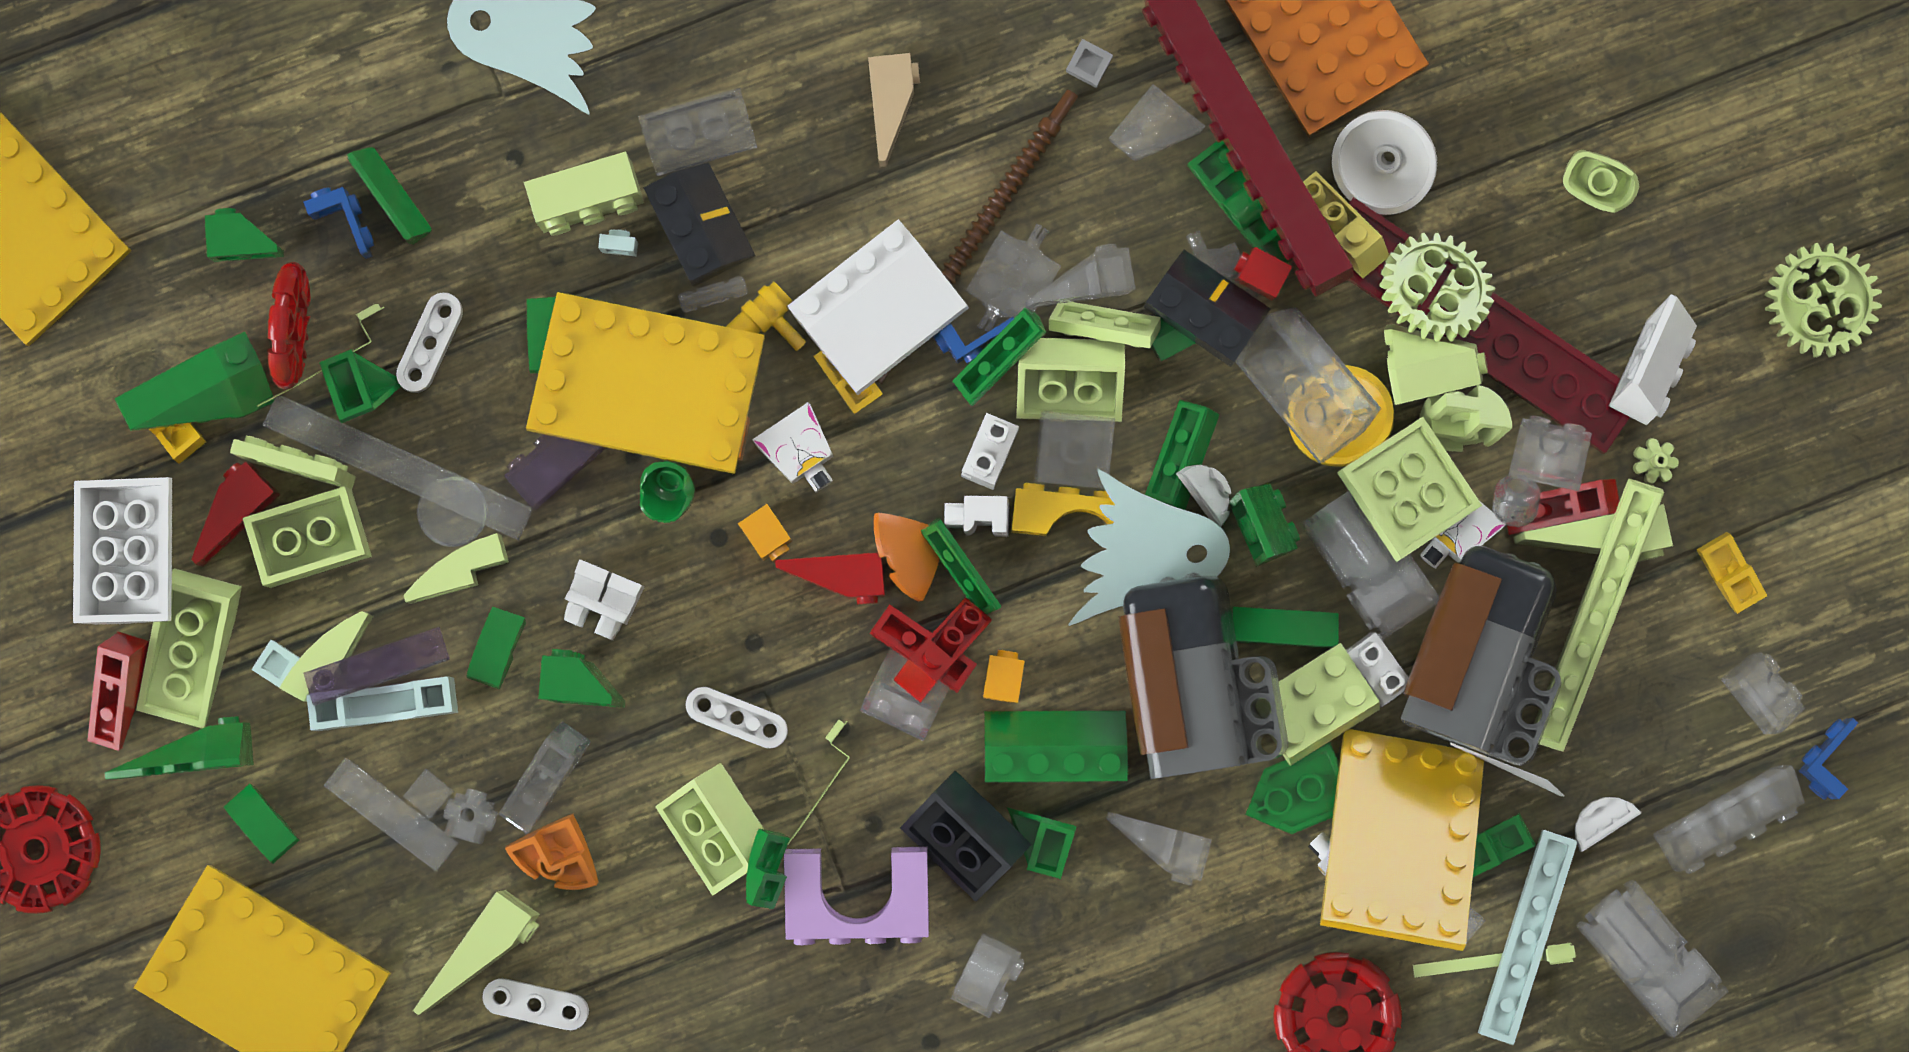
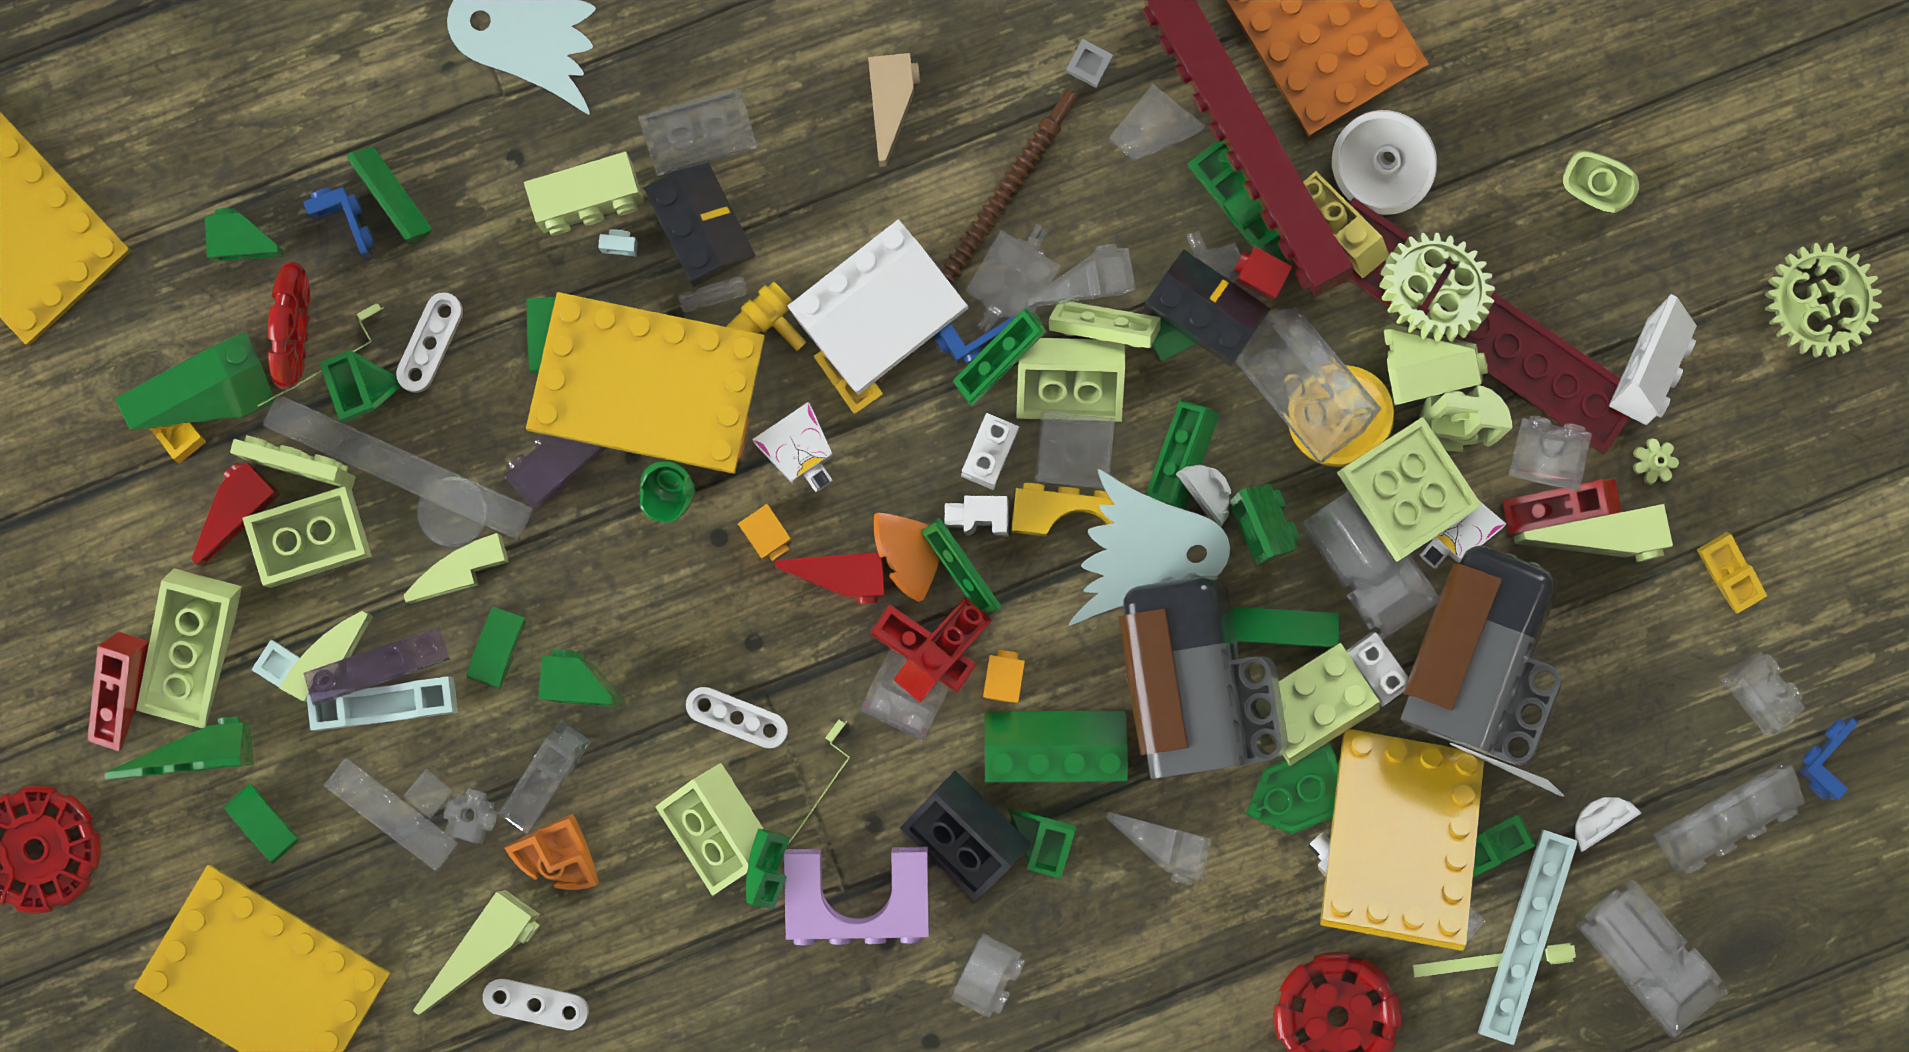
(122, 551): white slope -> none
(588, 591): white hips -> none
(1516, 501): clear head -> none
(1600, 607): yellowish green tile -> none

